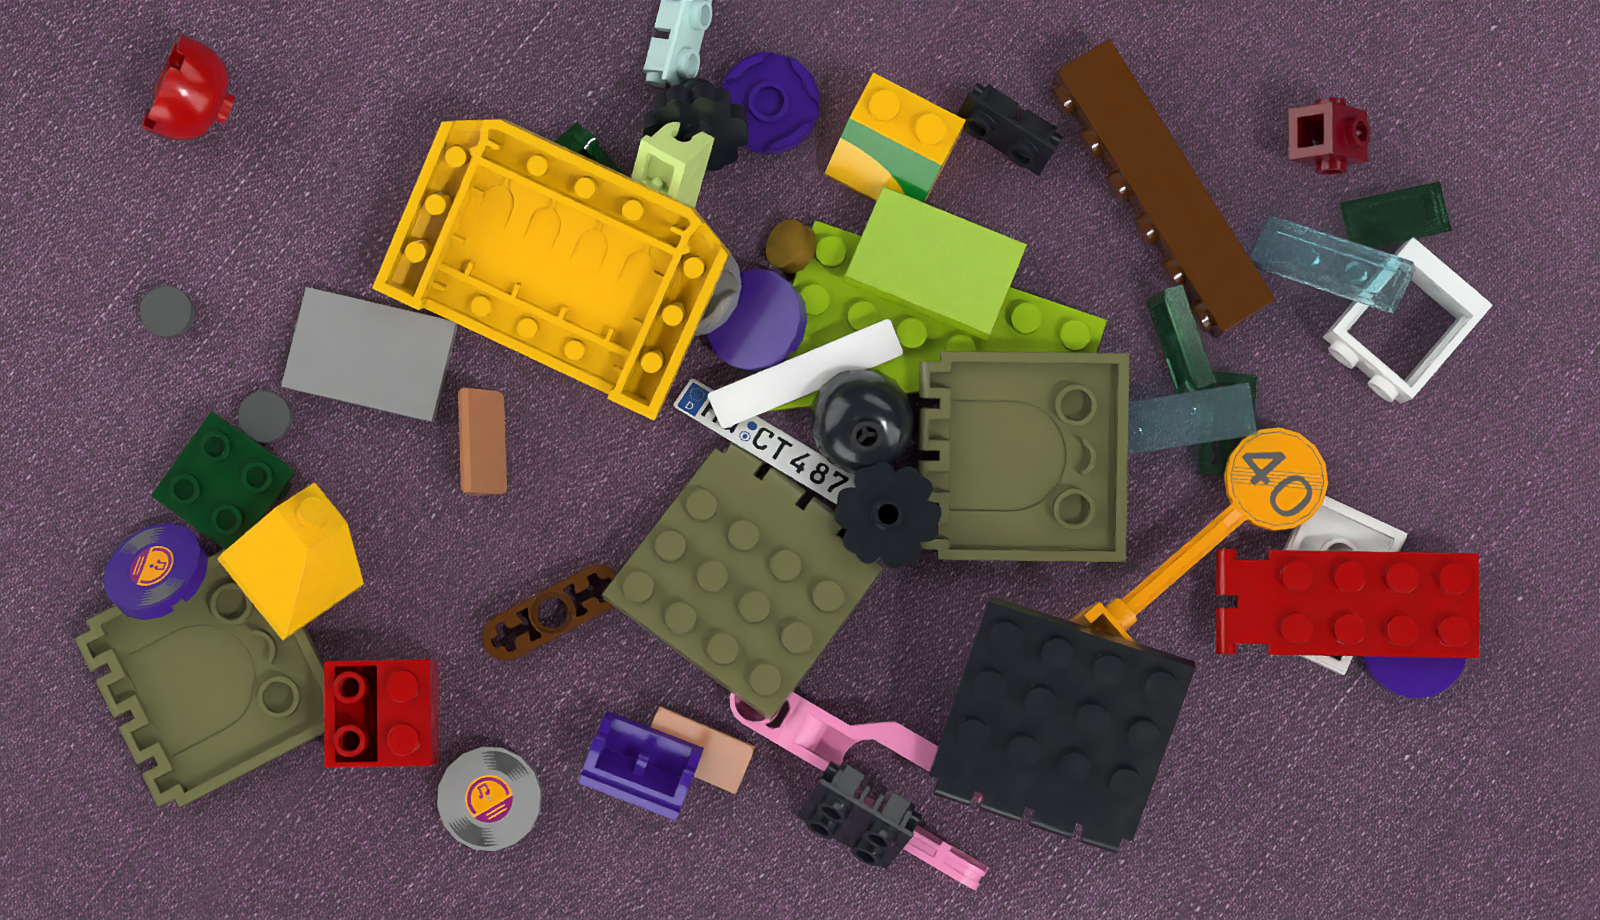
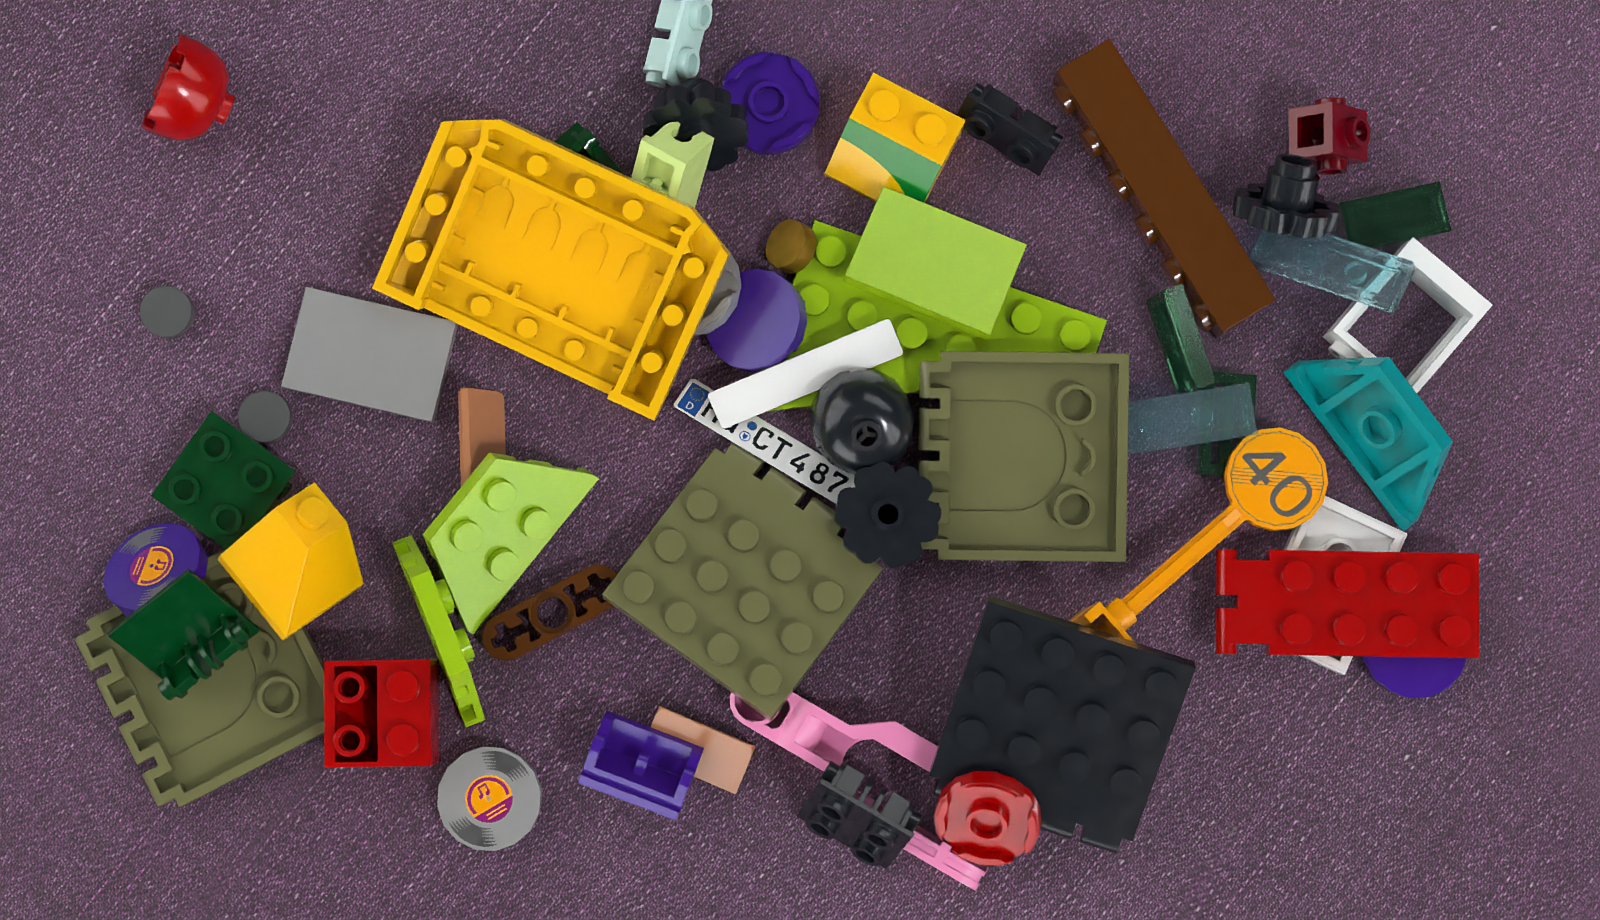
(184, 633): none -> dark green hinge
(450, 646): none -> lime wing
(500, 527): none -> lime wing
(988, 817): none -> tile
(1288, 200): none -> black plant
(1377, 427): none -> teal wing

